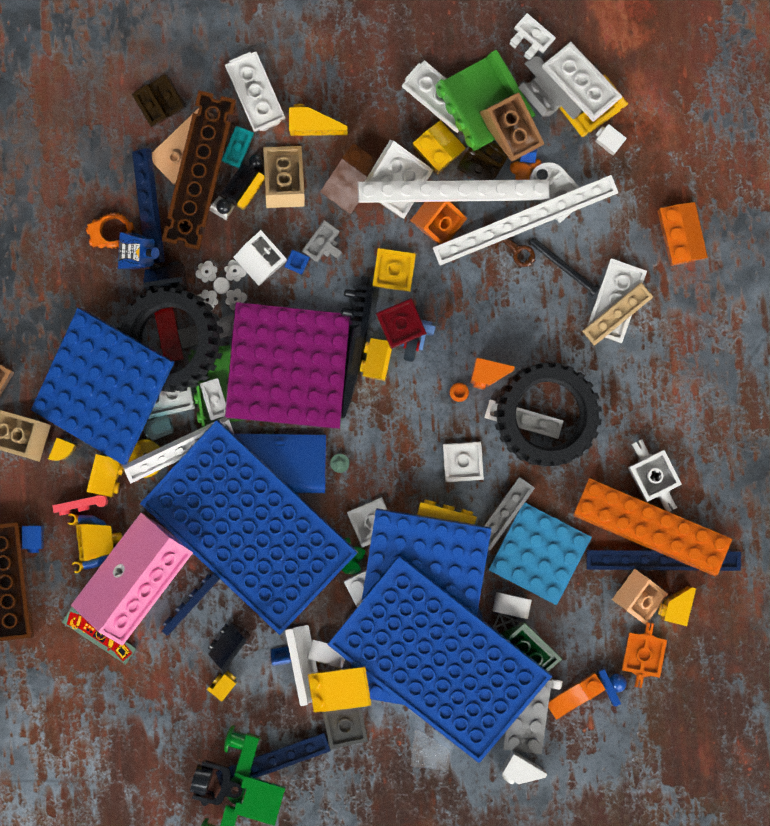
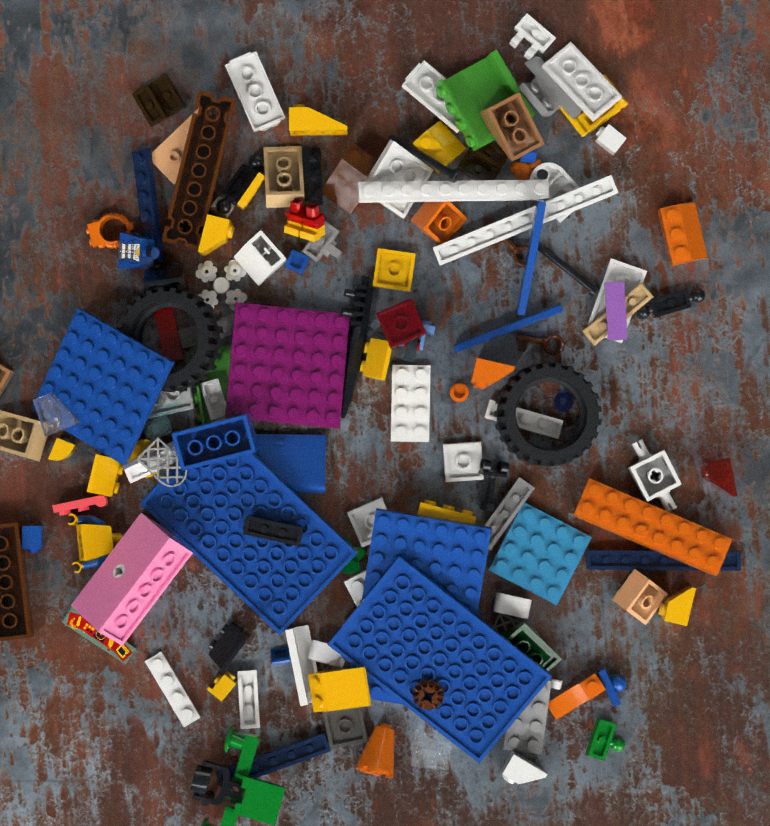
(53, 414): none -> clear wing
(167, 463): none -> light grey window
(172, 689): none -> white plate
(195, 596): dark blue plate -> none
(215, 234): none -> yellow slope
(215, 441): none -> blue brick
(237, 147): teal plate -> none
(248, 699): none -> white plate
(273, 530): none -> black plate
(305, 222): none -> red hips
(312, 175): none -> black plate
(339, 463): sand green tile -> none
(379, 753): none -> orange cone
(410, 403): none -> white plate
(429, 686): none -> reddish brown gear
(452, 174): none -> black bar
(502, 469): none -> black bar
(507, 328): none -> blue tile
(524, 339): none -> reddish brown piece
(531, 257): none -> blue tile
(558, 406): none -> clear blue plate
(602, 739): none -> green plate
(615, 311): none -> medium lavender tile
(644, 654): orange plate -> none
(670, 303): none -> black plate
(720, 475): none -> clear red slope

